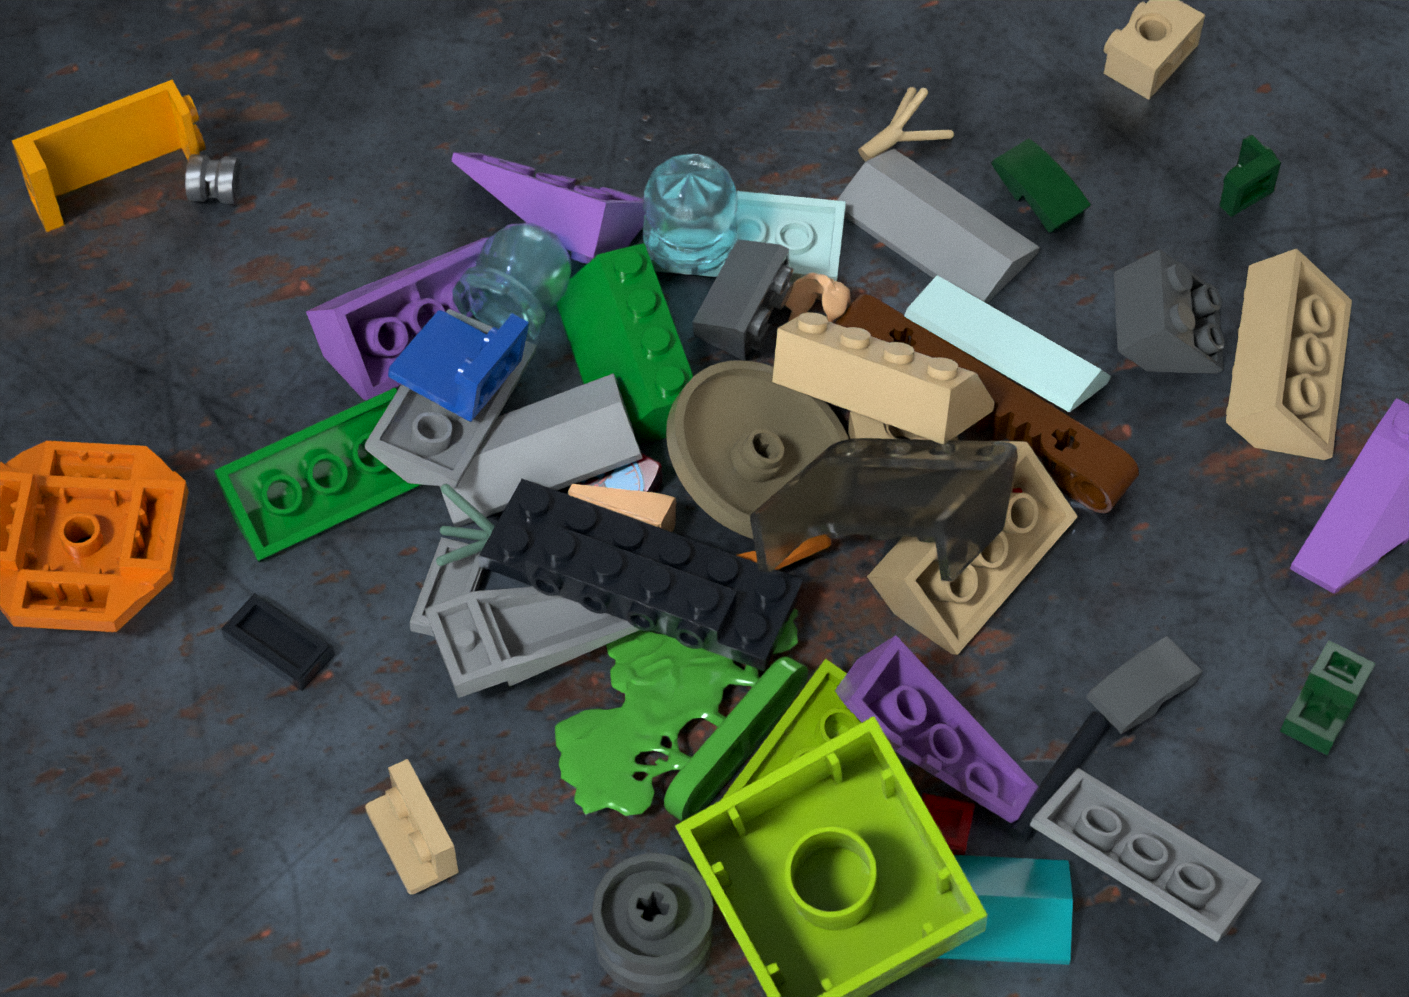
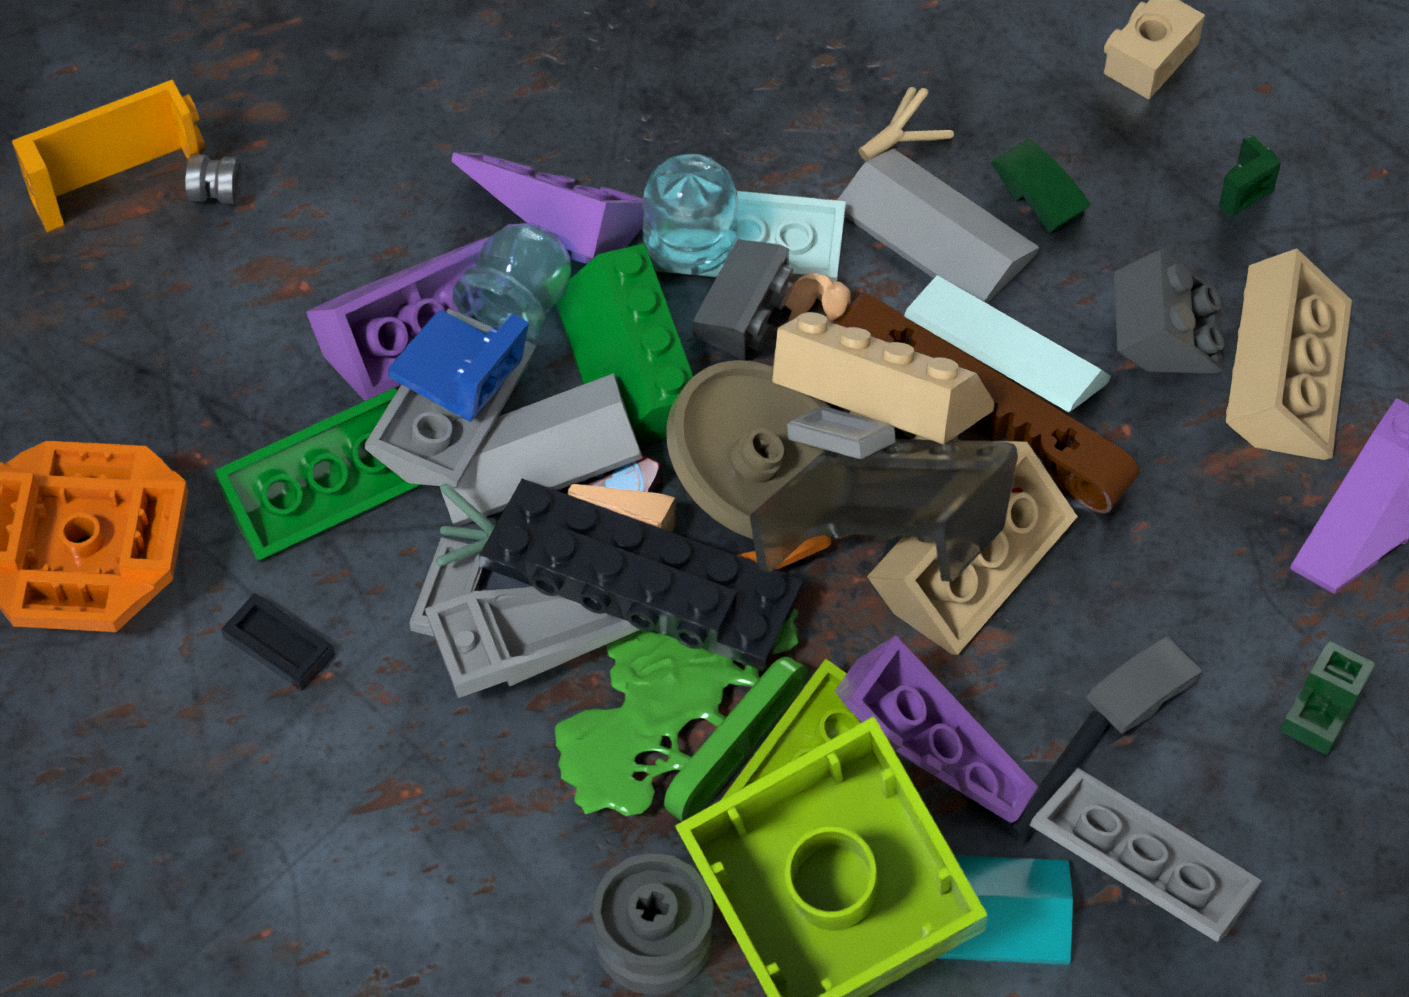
(412, 831): tan bracket -> none
(841, 432): none -> light grey tile
(952, 820): red tile -> none

